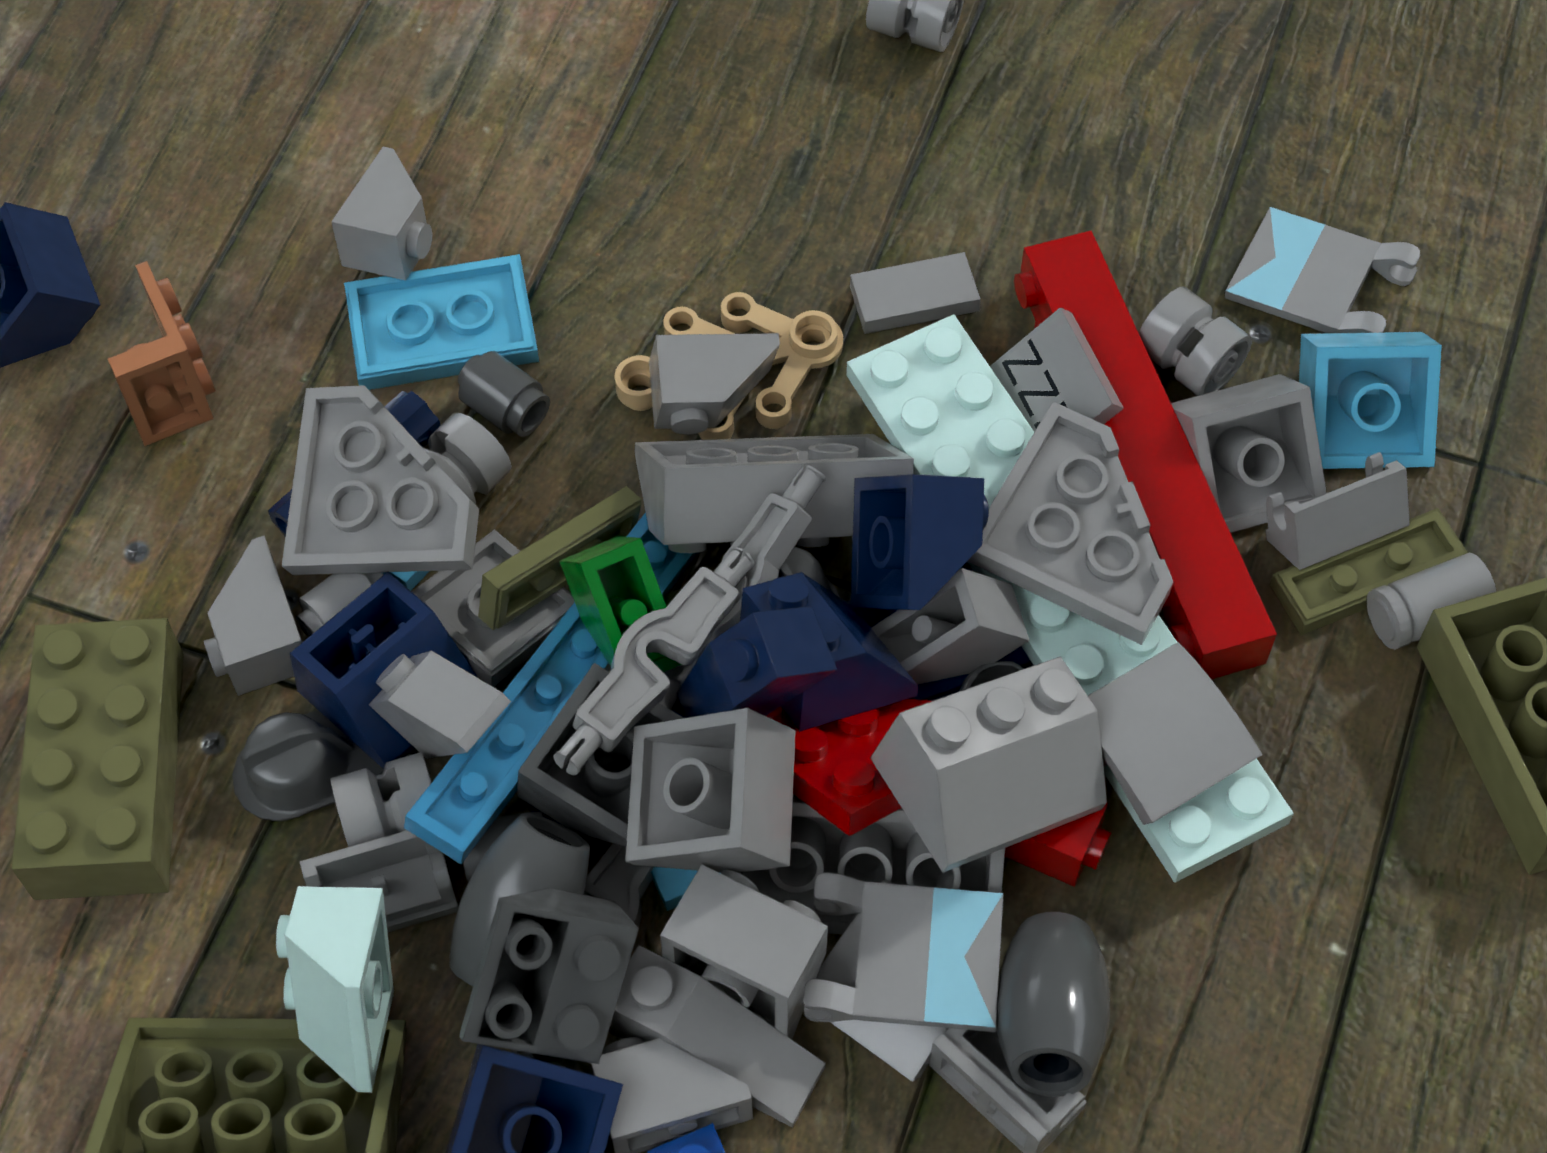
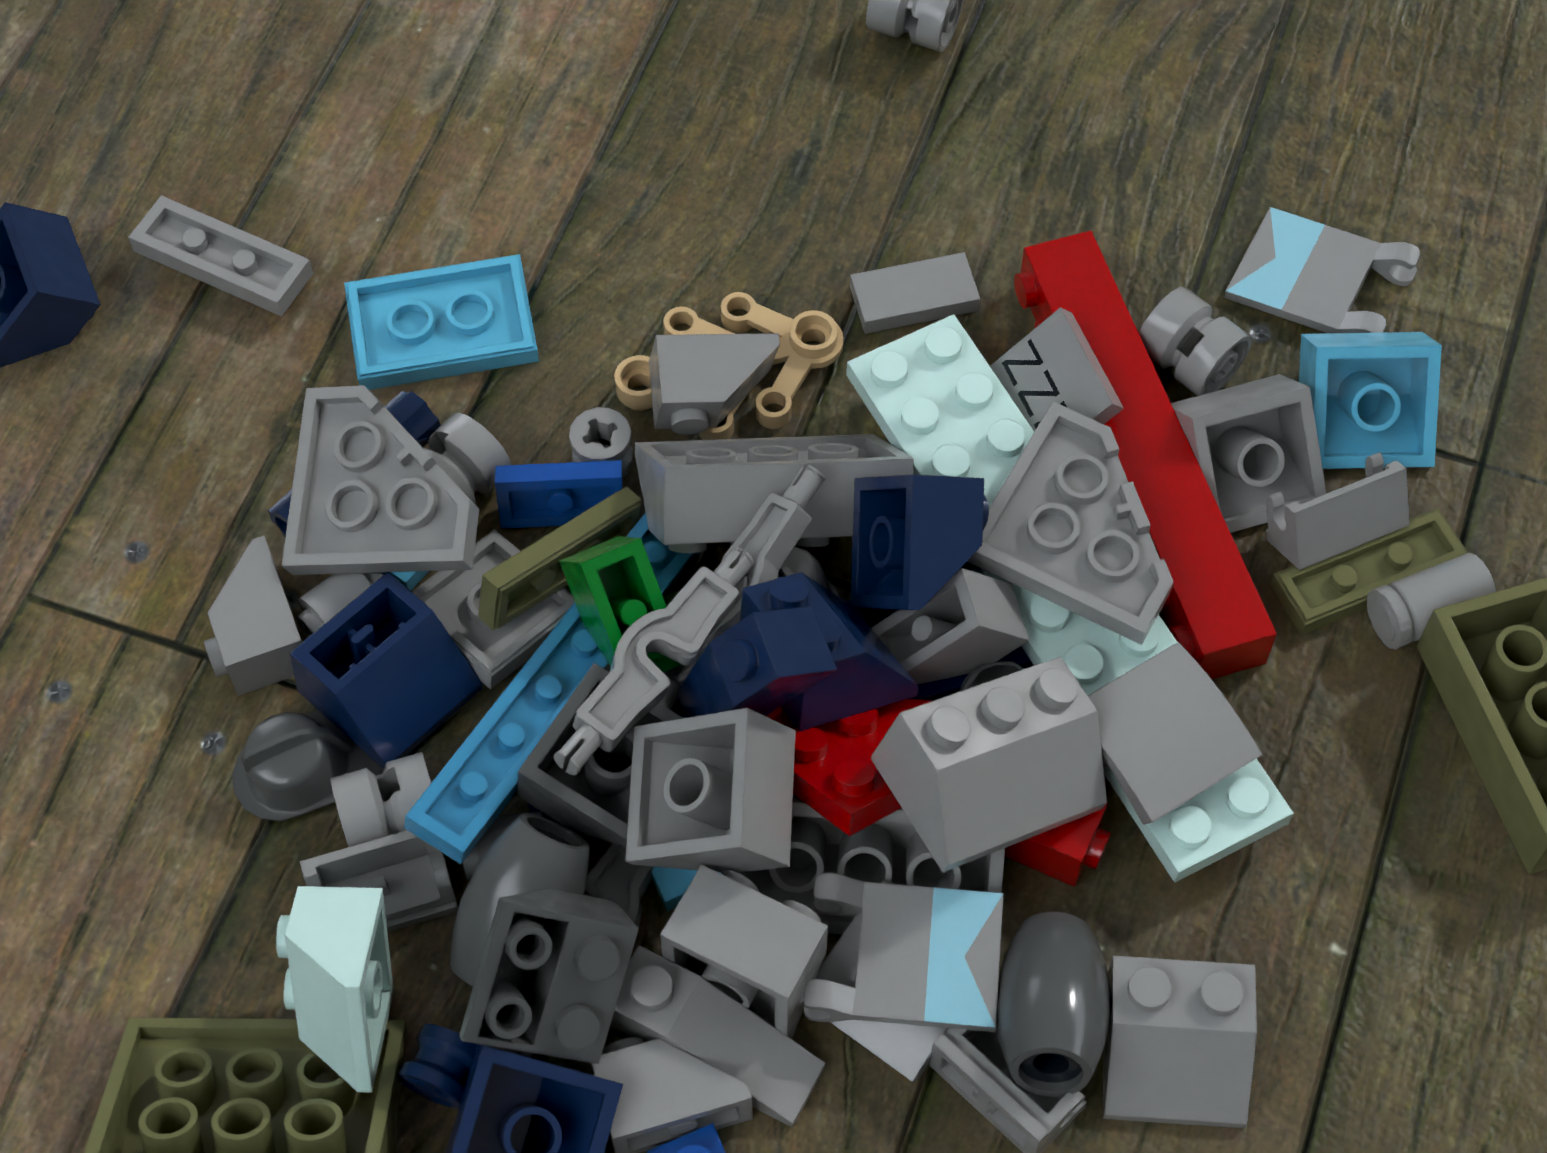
(99, 760): olive brick -> none
(164, 378): nougat bracket -> none
(221, 255): none -> light grey plate
(383, 221): light grey slope -> none
(436, 704): light grey slope -> none
(438, 1066): none -> dark blue wheel
(502, 393): dark grey brick -> none
(553, 491): none -> blue plate
(604, 425): none -> light grey wheel
(1180, 1042): none -> light grey slope

